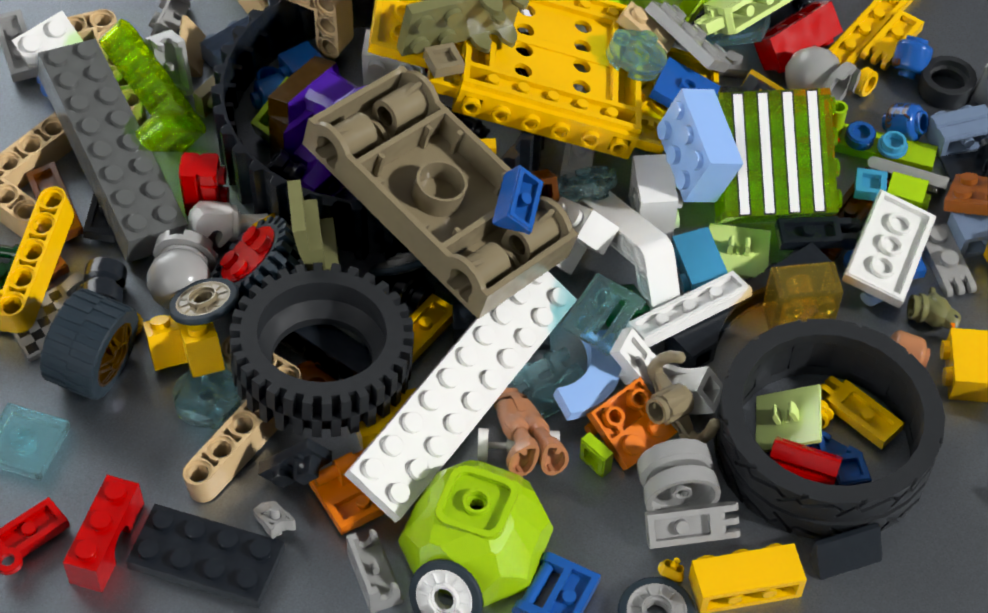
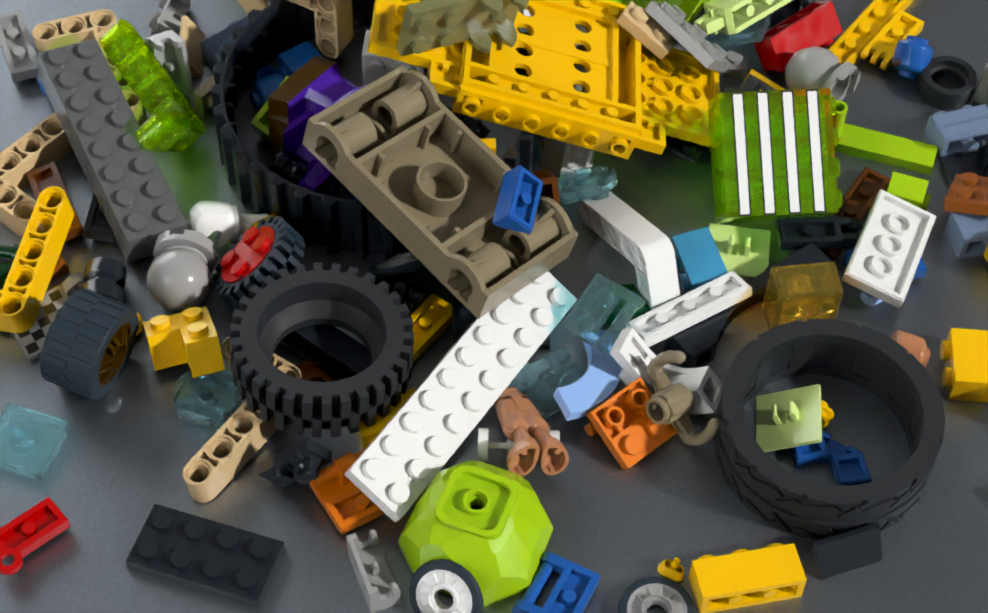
(48, 35): white wing -> none
(93, 549): red arch -> none
(188, 304): wheel -> none
(202, 179): red brick -> none
(273, 518): light grey piece -> none
(312, 235): olive slope -> none
(443, 60): dark tan plate -> none
(593, 230): white brick -> none
(596, 455): lime tile -> none
(637, 54): clear light blue plate -> none
(655, 192): white brick -> none
(675, 77): blue plate -> none
(678, 475): light grey wheel -> none
(691, 524): light grey hinge -> none
(699, 145): light blue brick -> none
(806, 461): red brick -> none
(860, 135): blue tile -> none
(861, 411): yellow hinge -> none
(867, 82): yellow tile -> none
(868, 183): dark azure plate -> none
(892, 145): dark azure plate -> none
(907, 119): blue head -> none
(932, 310): olive animal -> none
(935, 180): light grey hinge -> none
(948, 263): light grey hinge -> none

